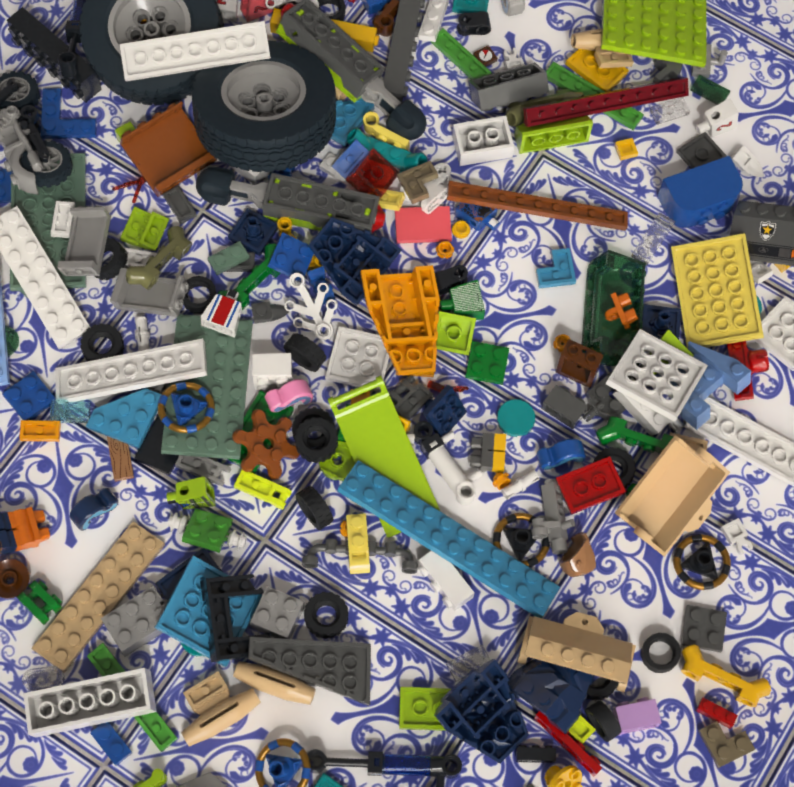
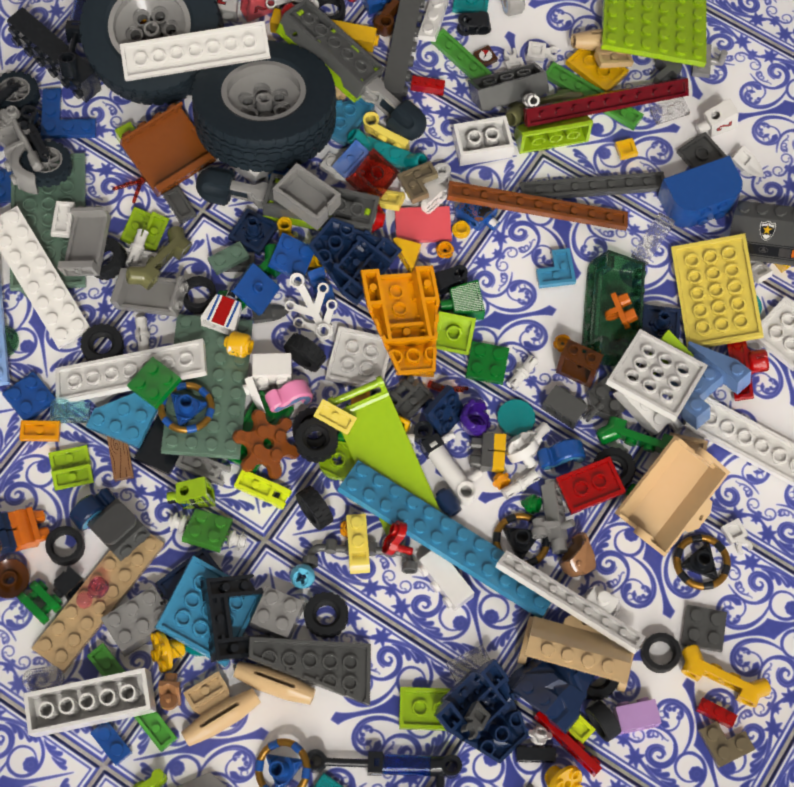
(54, 535): none -> black tyre
(67, 583): none -> black window
(71, 467): none -> lime slope
(97, 588): none -> clear pink plate
(119, 529): none -> dark grey brick
(137, 247): none -> white pin
(154, 383): none -> green plate
(165, 651): none -> yellow plate
(169, 692): none -> medium nougat hips
(238, 344): none -> yellow head
(250, 389): none -> white plate
(255, 289): none -> blue plate
(301, 582): none -> medium azure piece
(306, 196): none -> light grey piece
(335, 417): none -> light yellow plate
(394, 538): none -> red piece
(409, 254): none -> yellow slope
(427, 85): none -> red piece
(448, 502): none -> dark blue brick
(474, 418): none -> dark purple hair
(477, 719): none -> dark grey plate
(522, 372): none -> white pin
(526, 444): none -> white pin
(532, 504): none -> green plate
(533, 97): none -> white pin
(537, 52): none -> white plate
(539, 735): none -> white plate
(570, 602): none -> white plate
(594, 185): none -> dark grey plate
(603, 600): none -> white torso
(710, 90): clear green tile -> none

